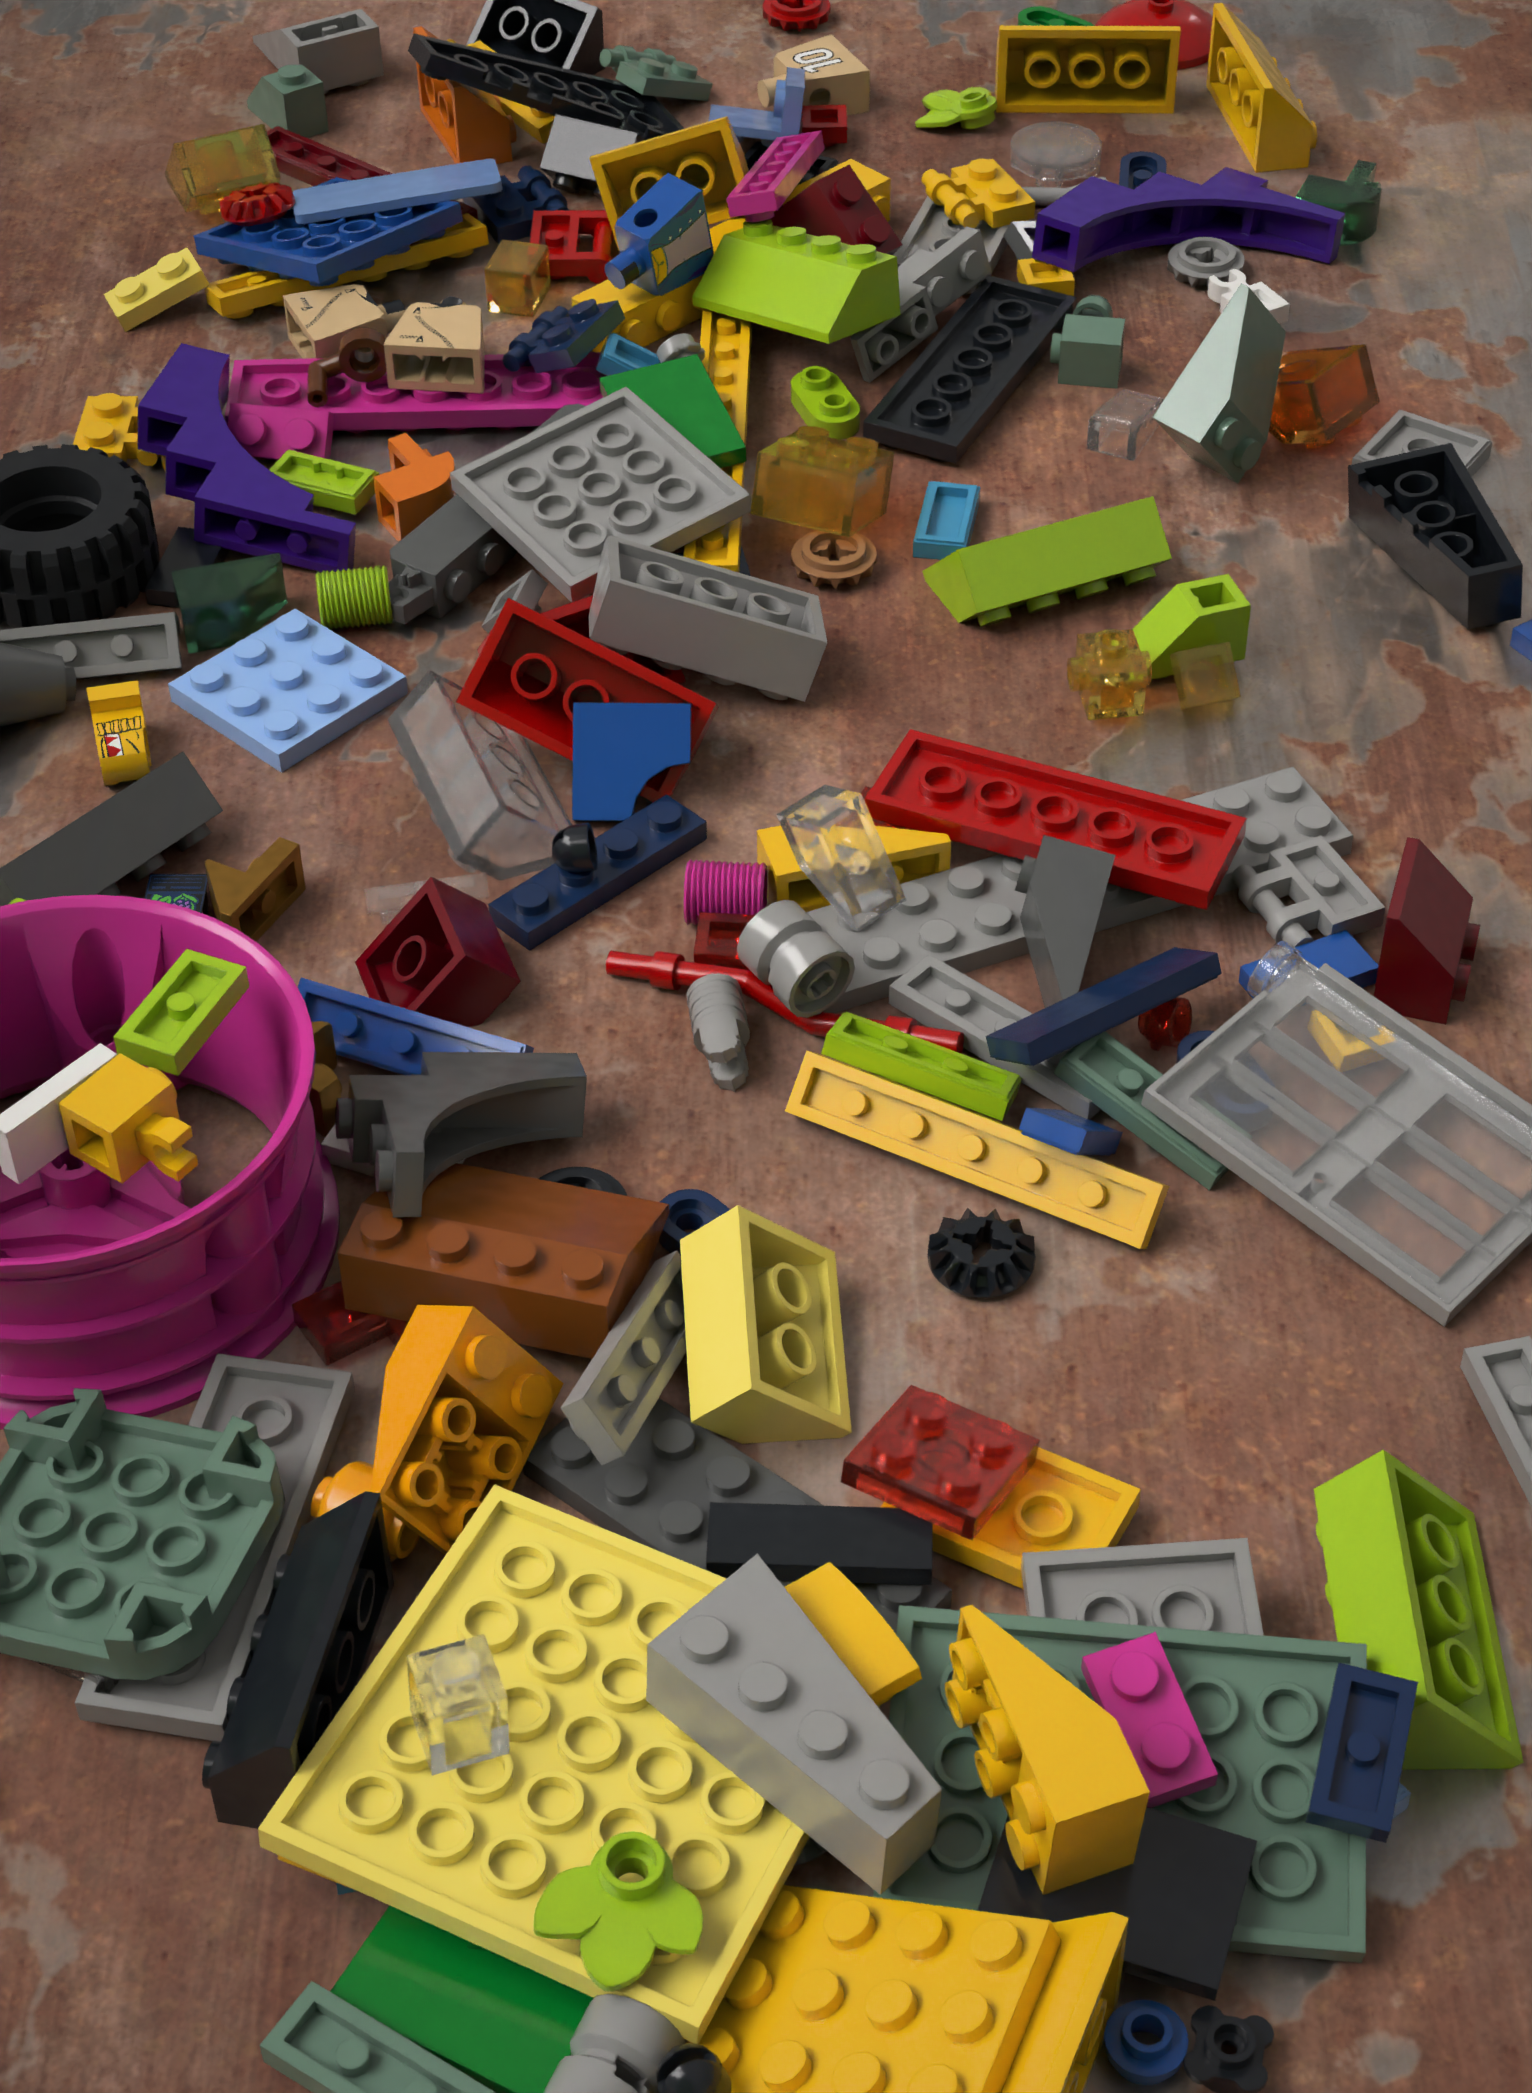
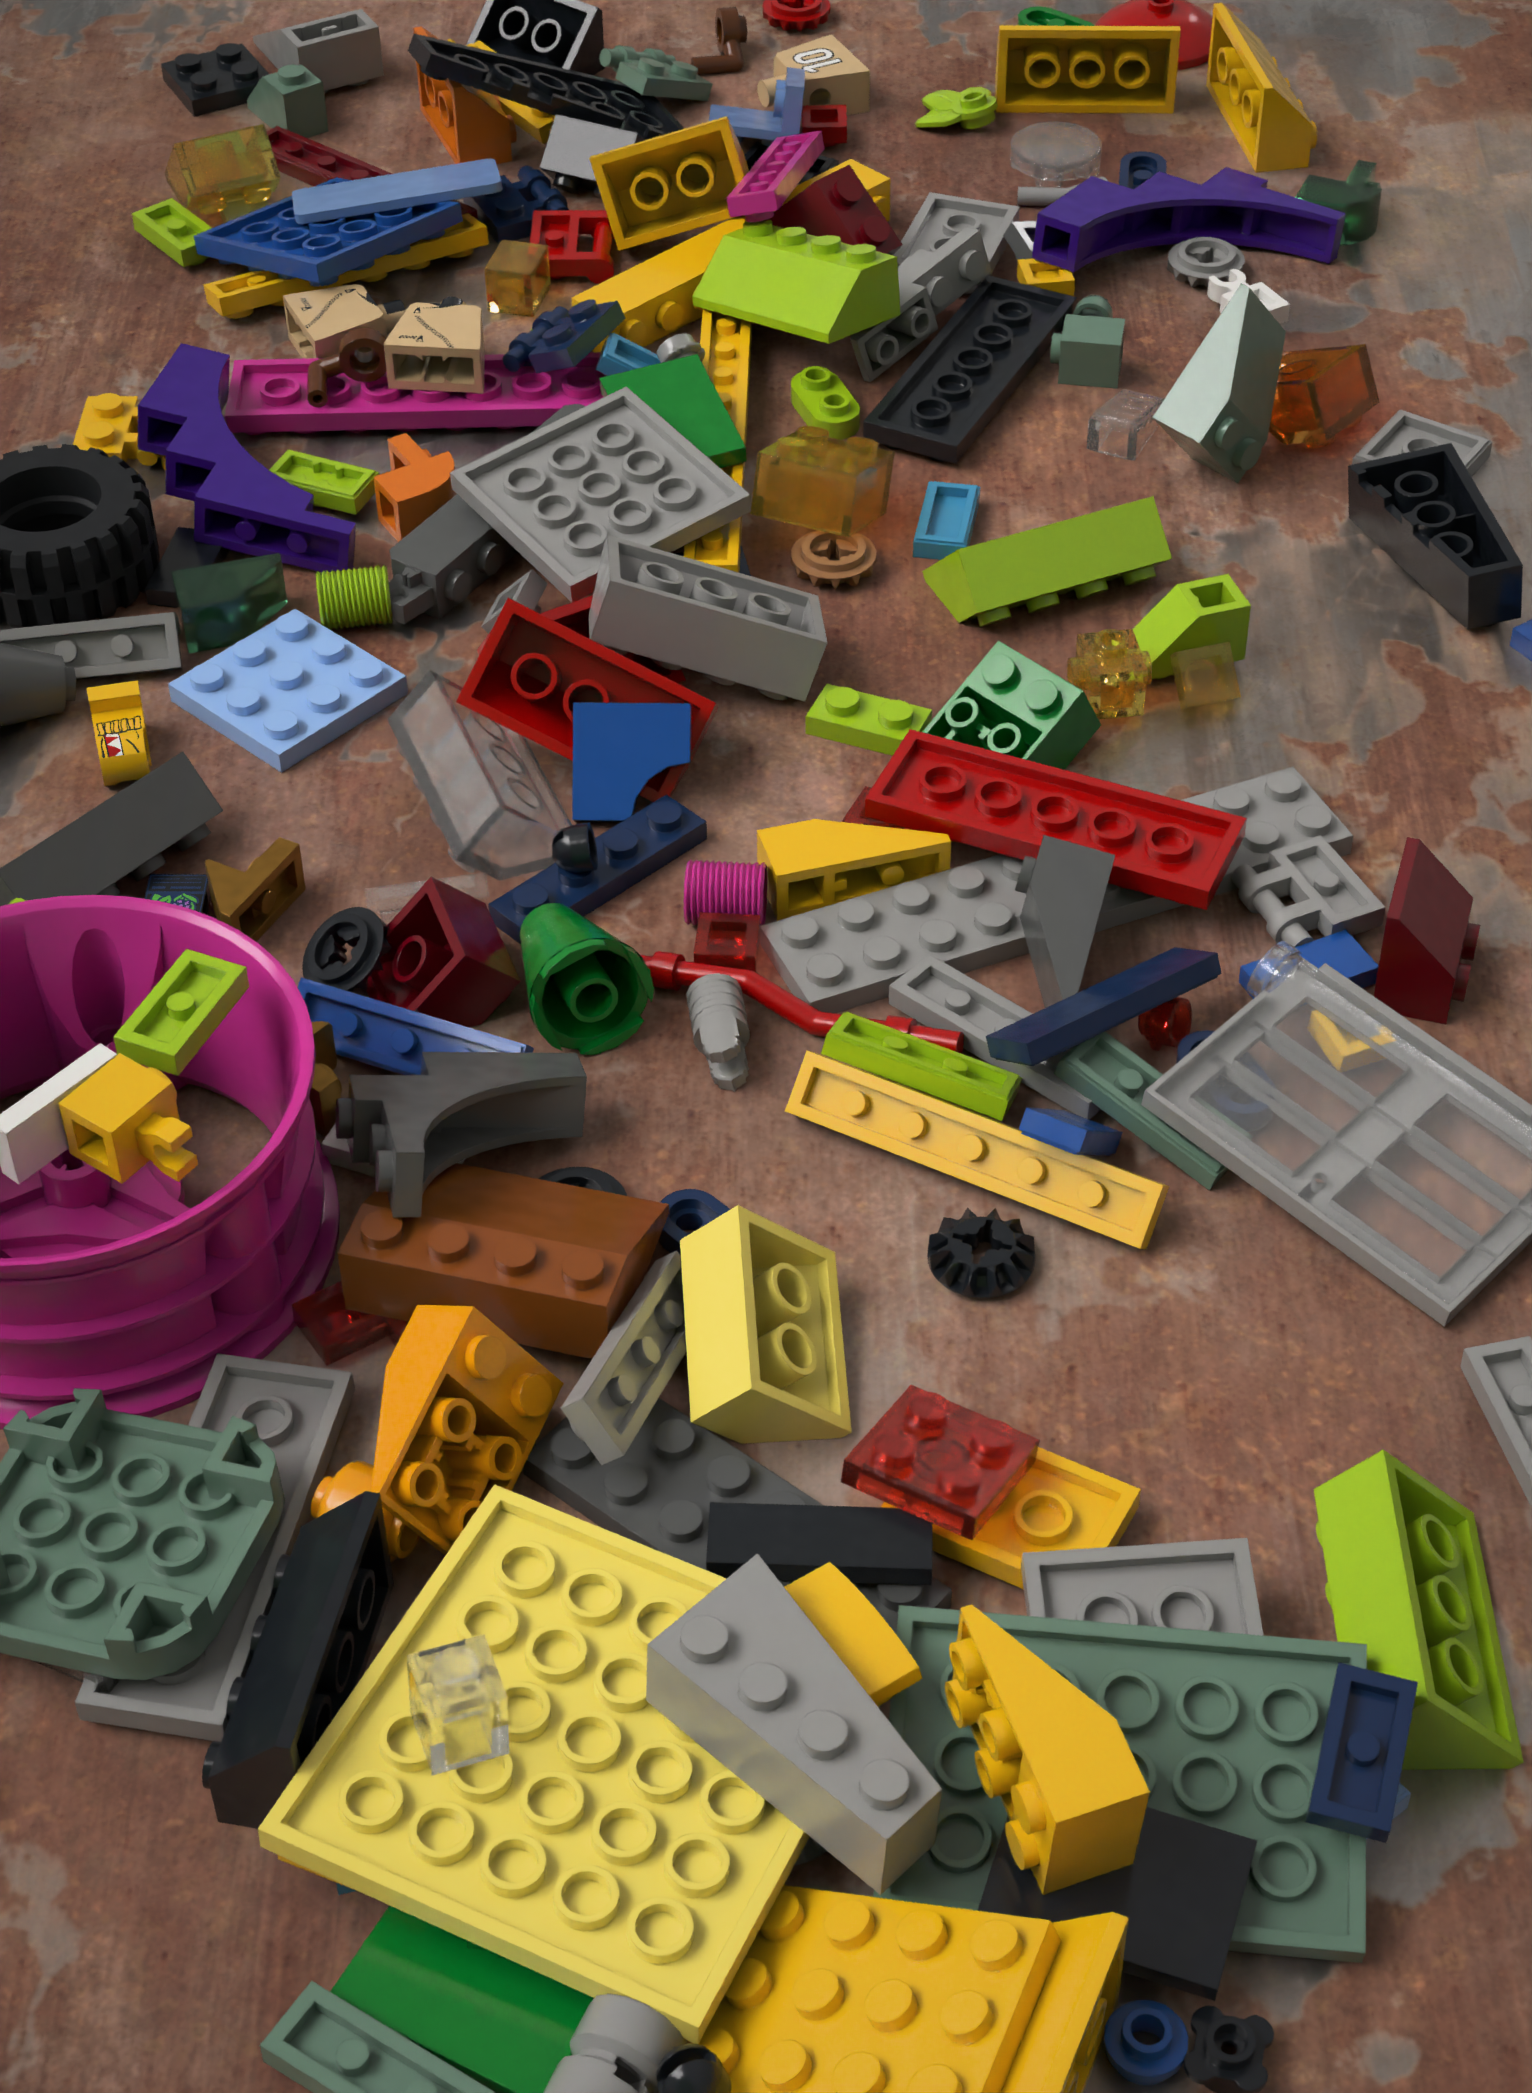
(156, 289): light yellow plate -> none
(171, 230): none -> lime plate
(213, 78): none -> black plate
(257, 204): red gear -> none
(272, 430): dark pink plate -> none
(326, 949): none -> black gear
(581, 981): none -> green cone
(619, 1919): lime plate -> none
(662, 239): blue torso -> none
(729, 32): none -> reddish brown plate
(796, 958): light grey wheel -> none
(842, 854): clear slope -> none
(864, 719): none -> lime plate
(979, 193): yellow plate -> none
(1018, 711): none -> green slope
(1143, 1695): dark pink plate -> none

